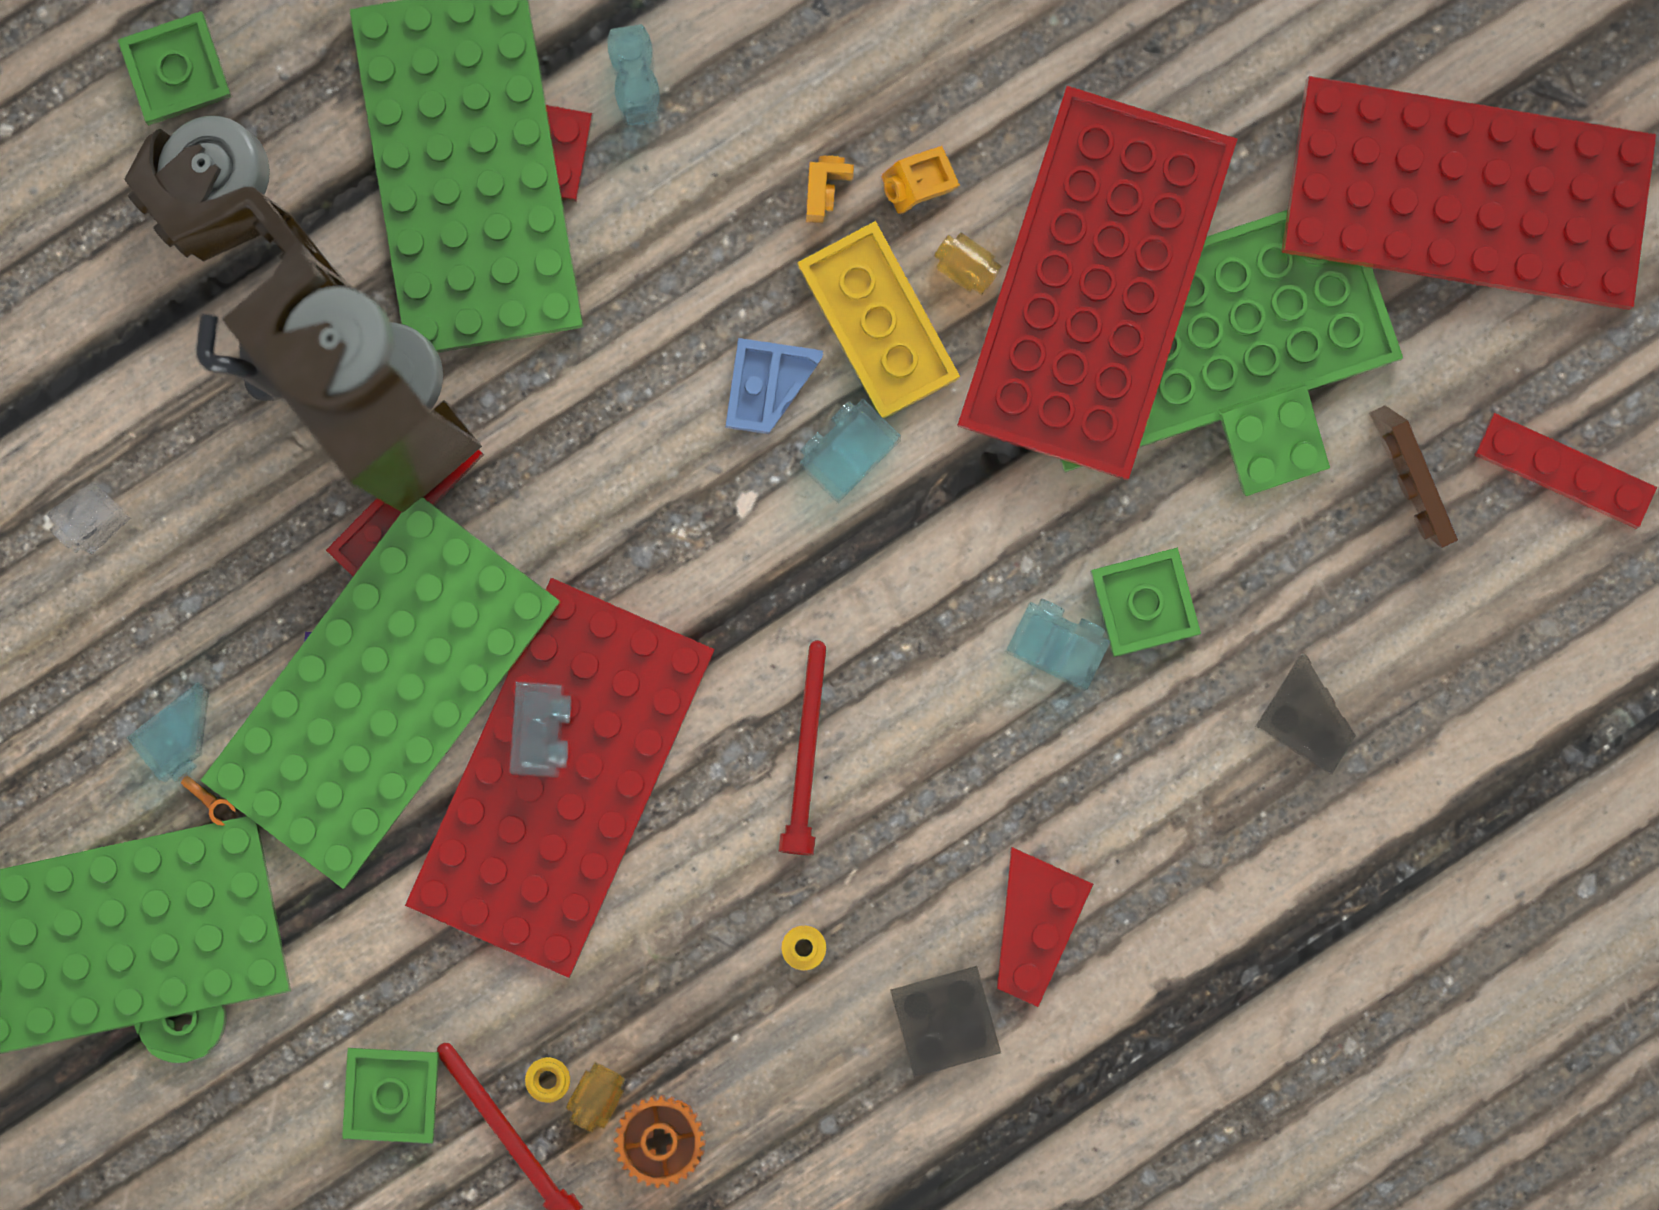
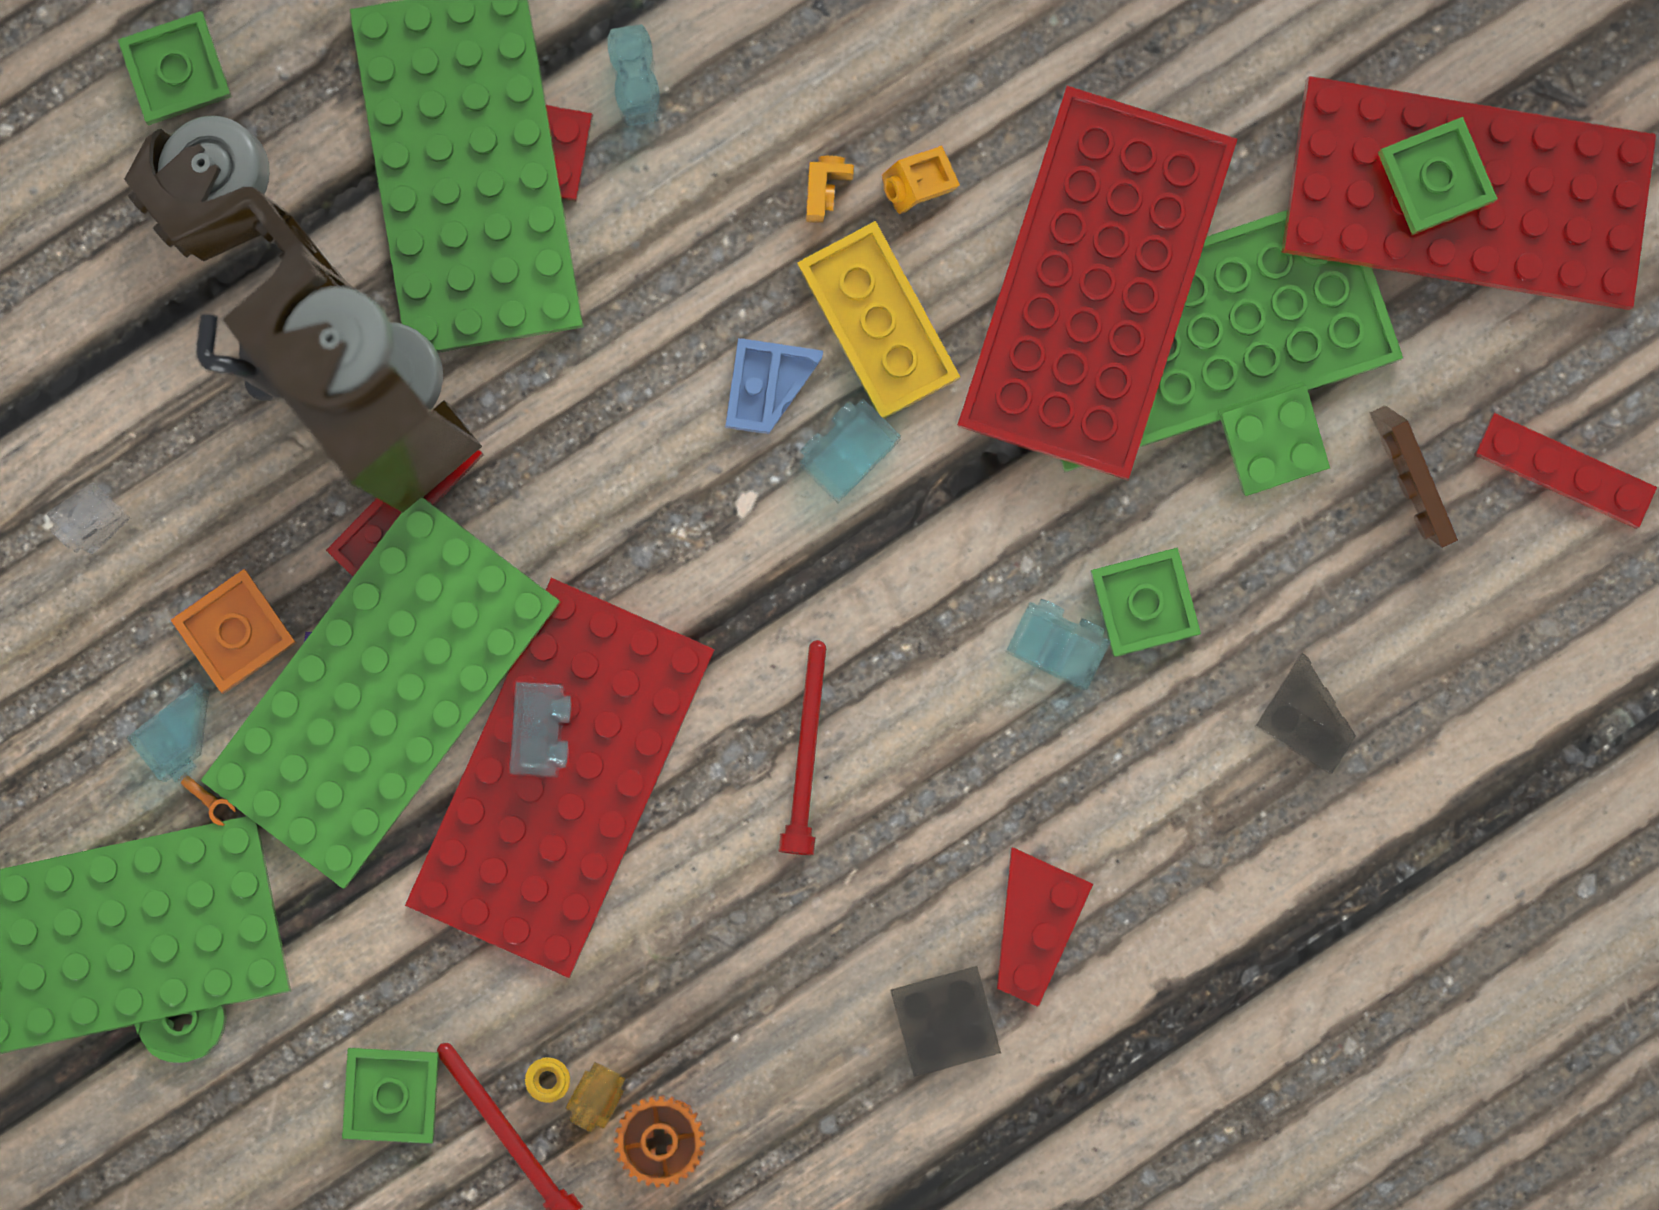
(233, 631): none -> orange plate
(796, 934): yellow plate -> none
(967, 263): clear yellow brick -> none
(1437, 175): none -> bright green plate

